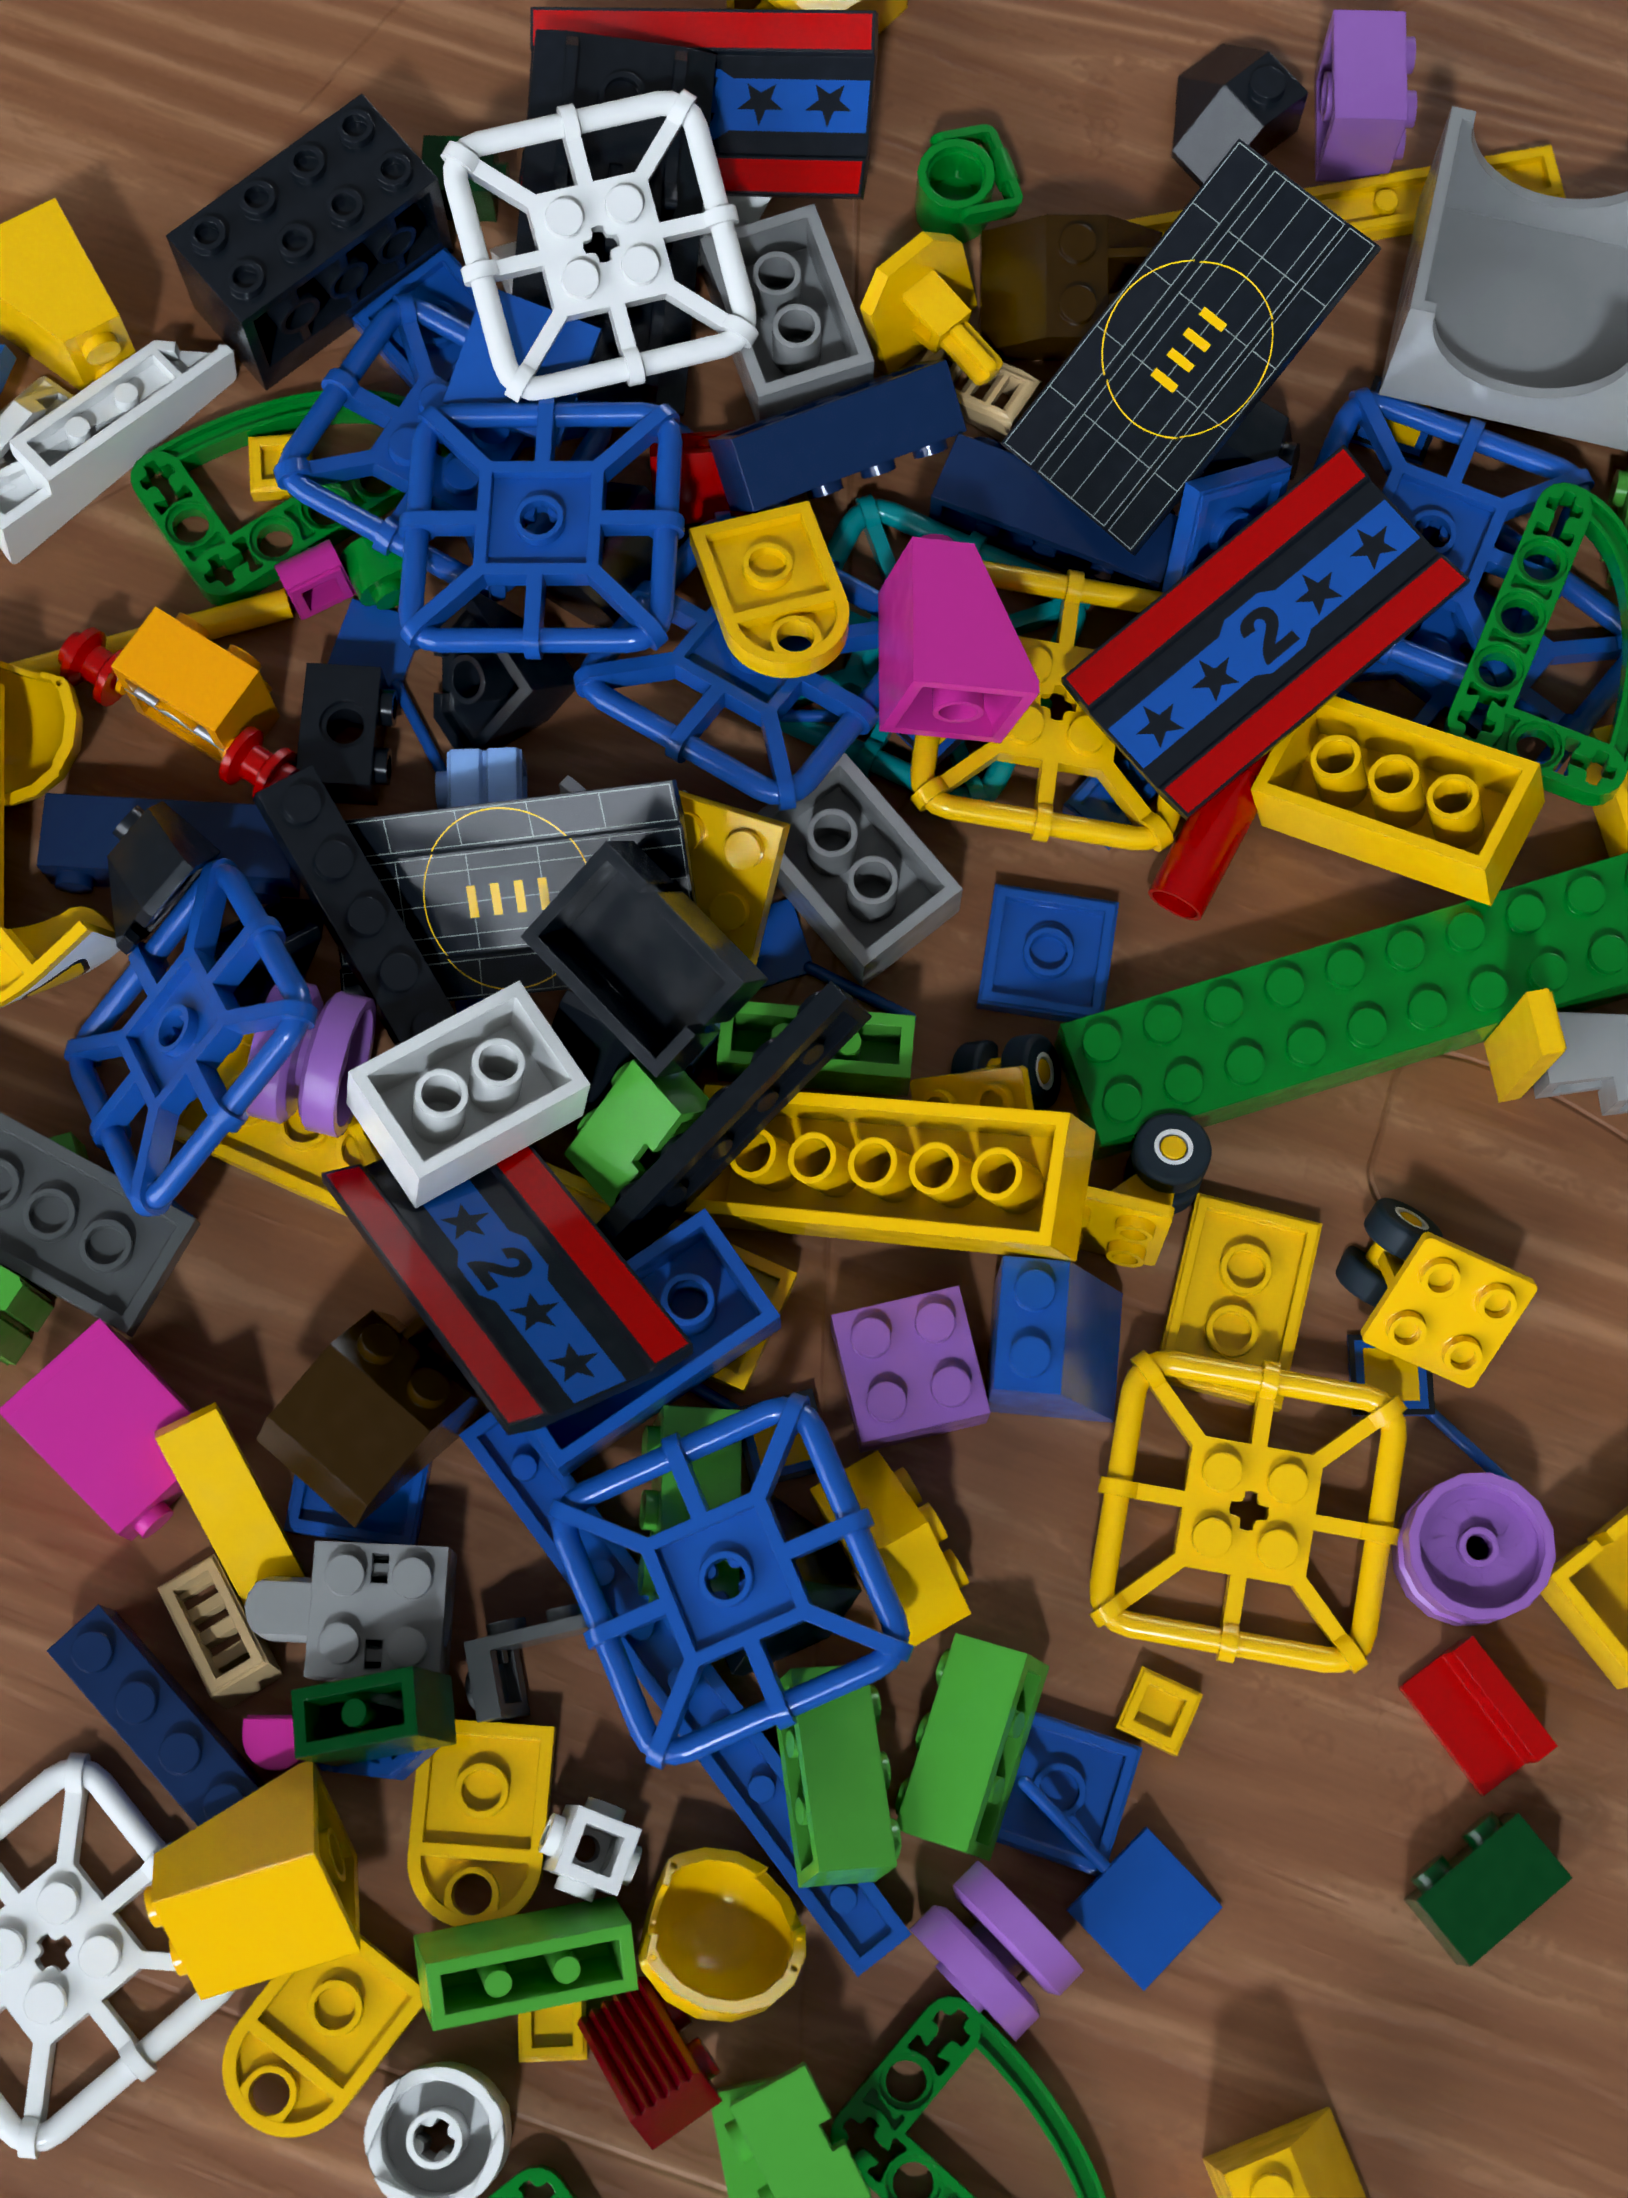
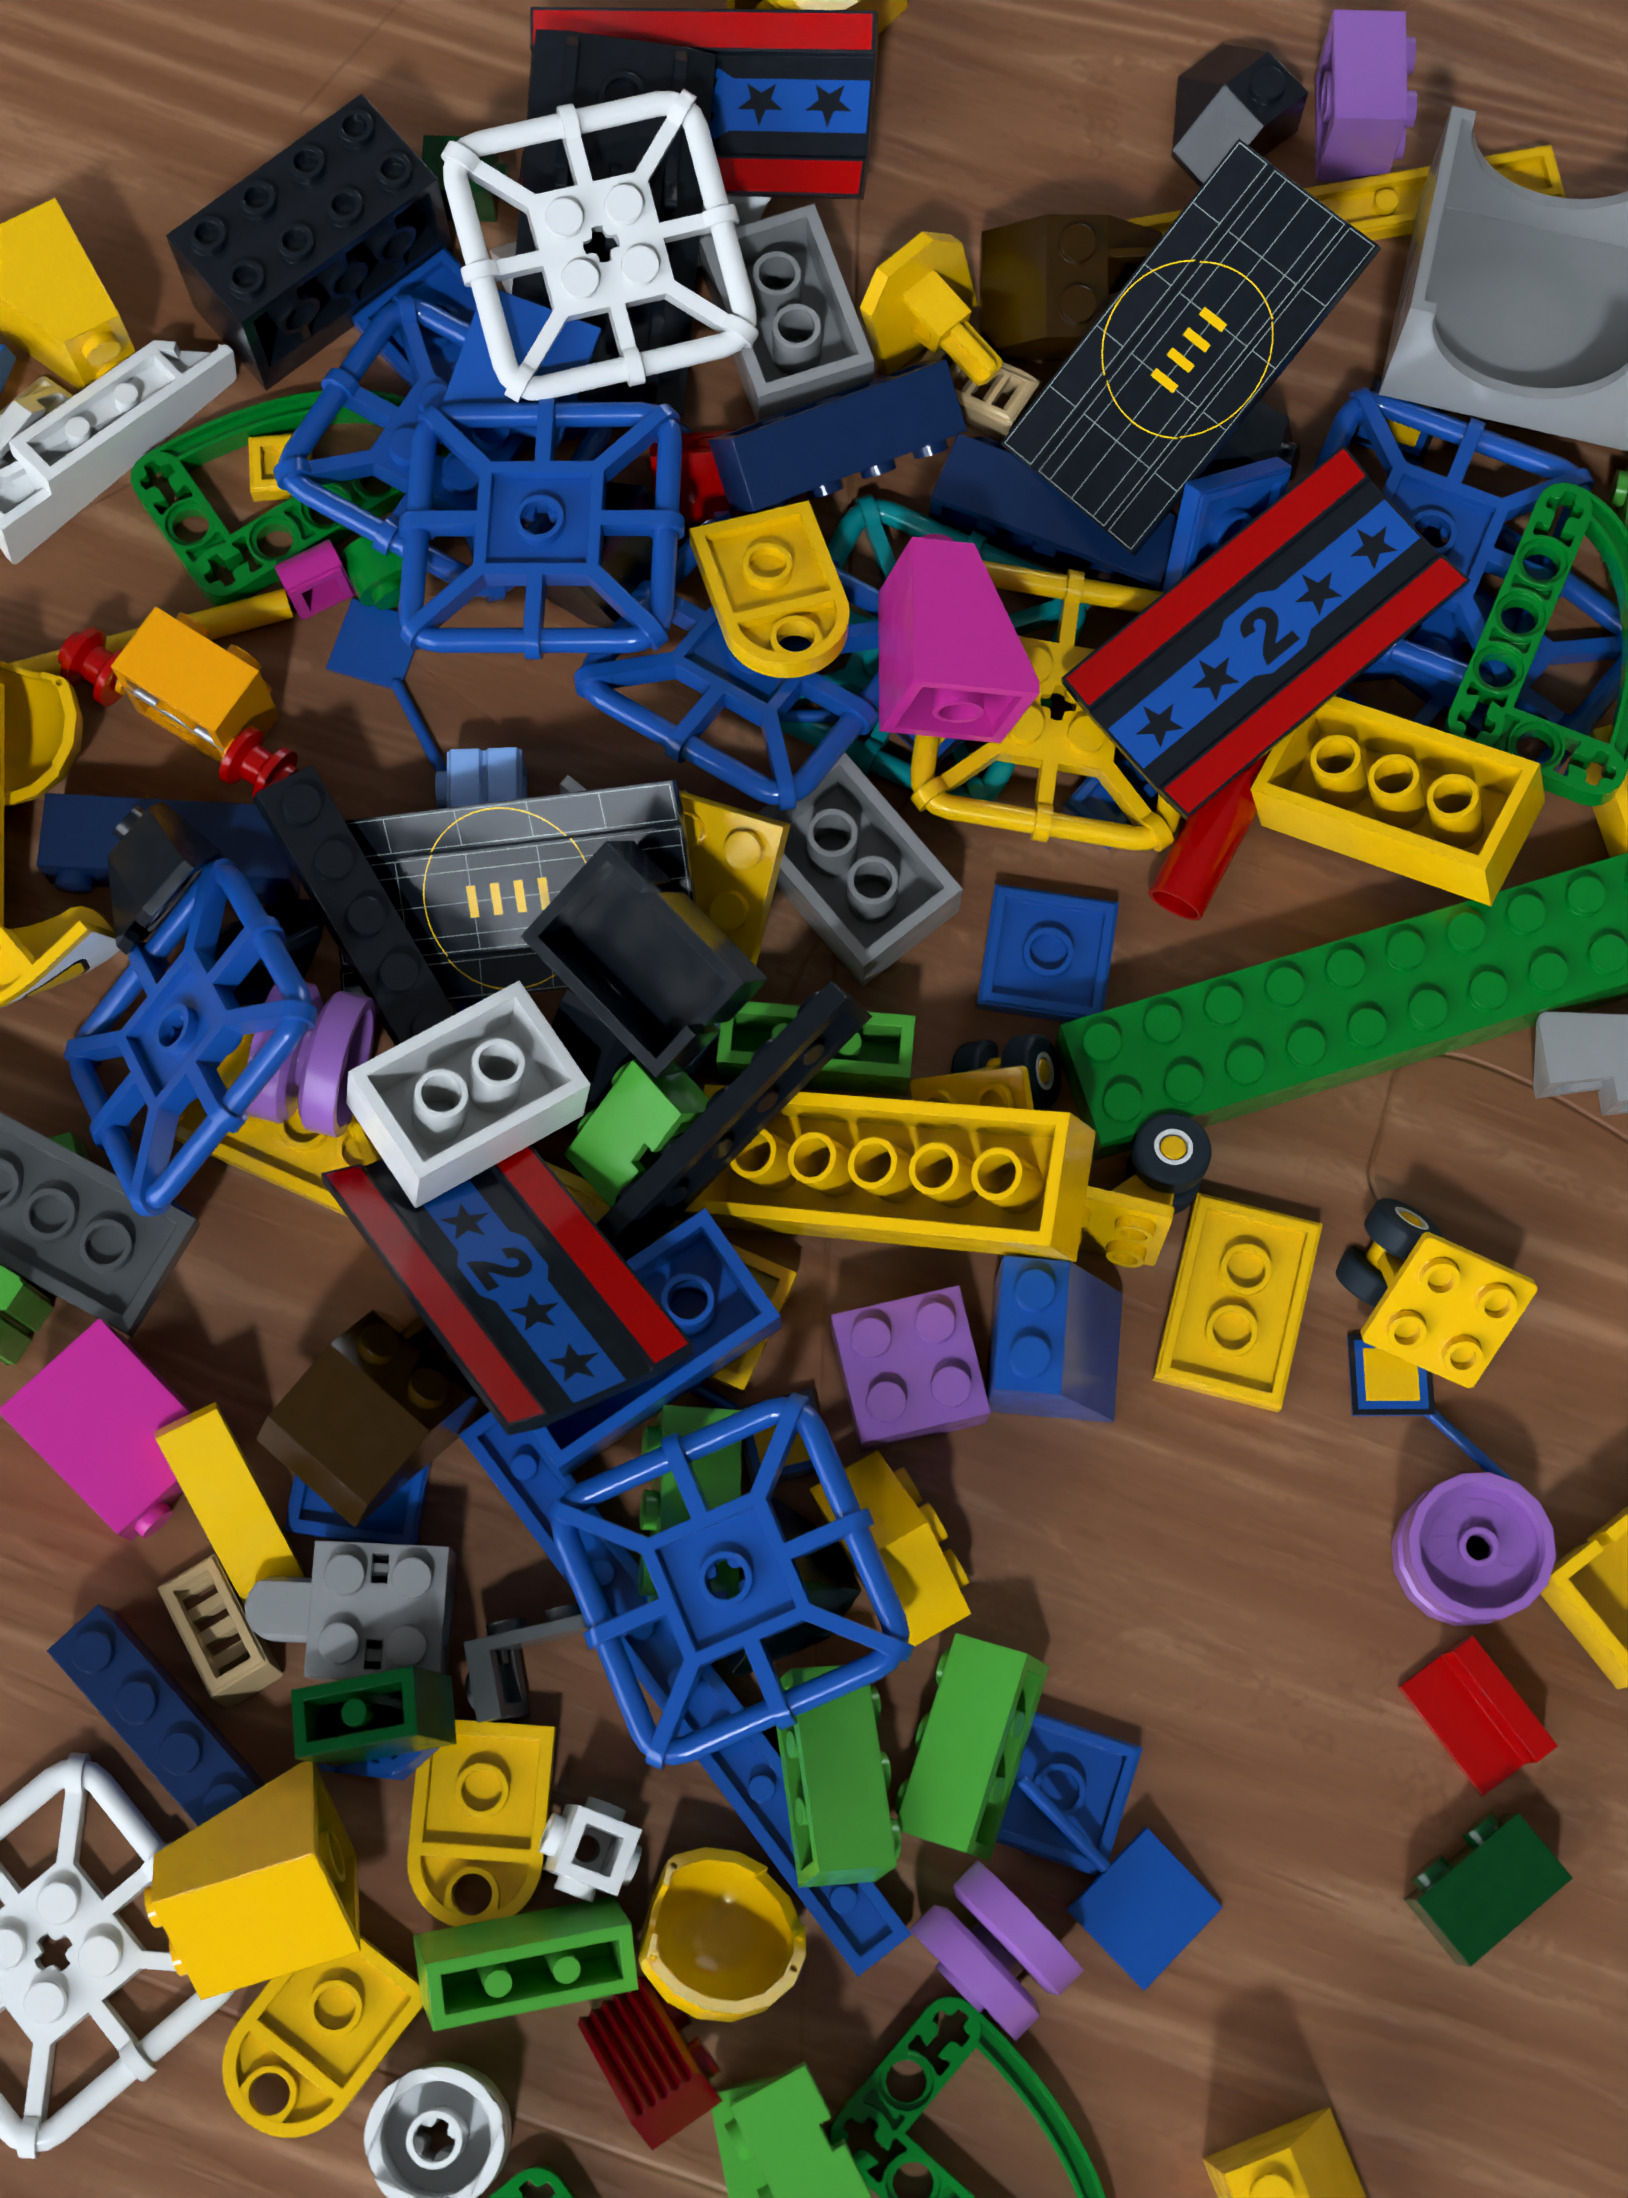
(270, 1741): dark pink brick -> none
(341, 698): black brick -> none
(496, 695): black slope -> none
(552, 2034): yellow tile -> none
(787, 957): blue piece -> none
(959, 181): green piece -> none
(1158, 1711): yellow tile -> none
(1212, 1537): yellow plate -> none
(1525, 1044): yellow tile -> none

